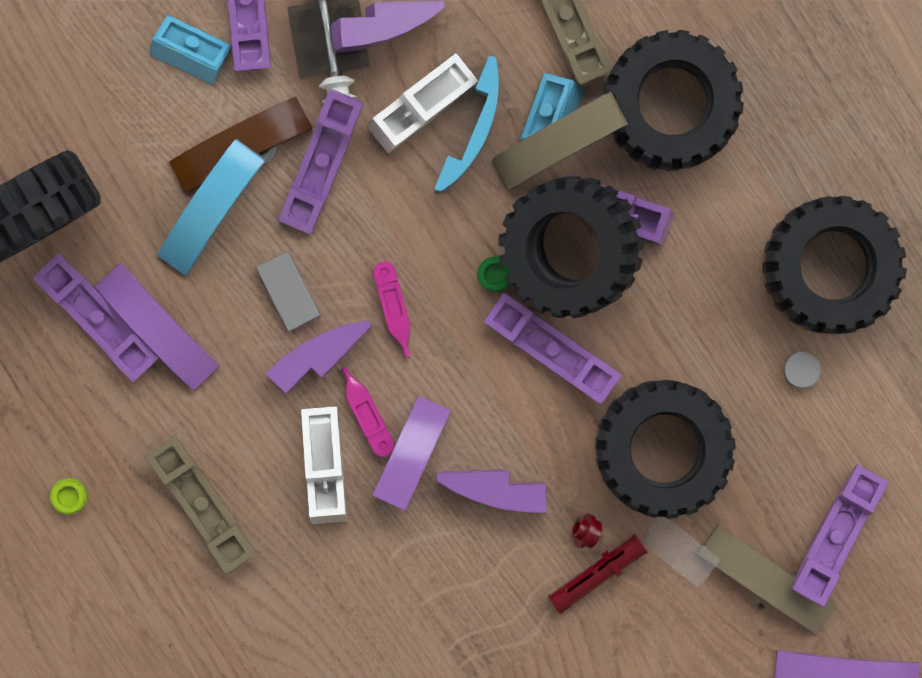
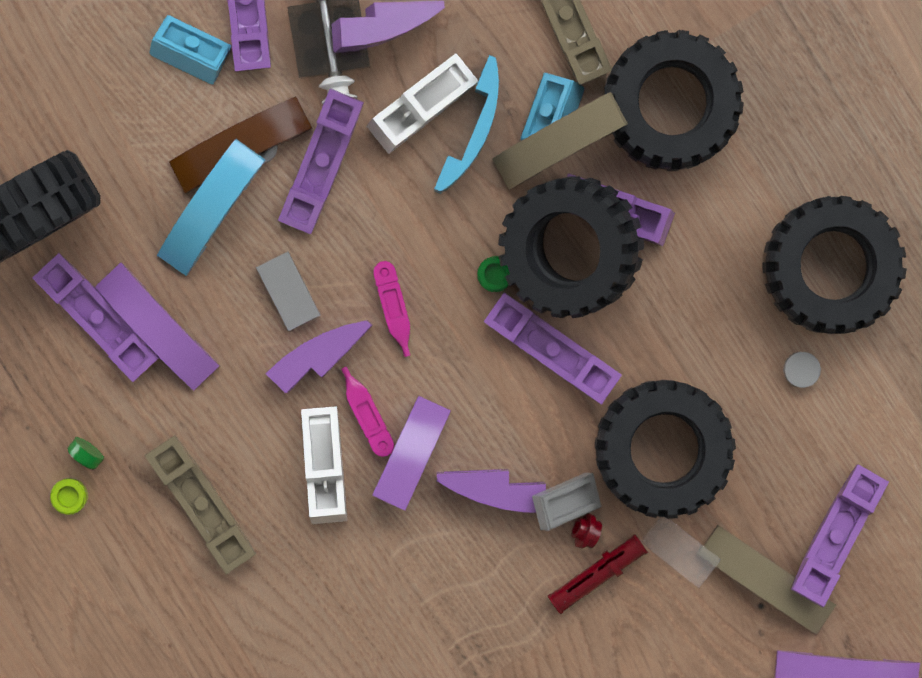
(85, 453): none -> green tile
(566, 501): none -> light grey tile

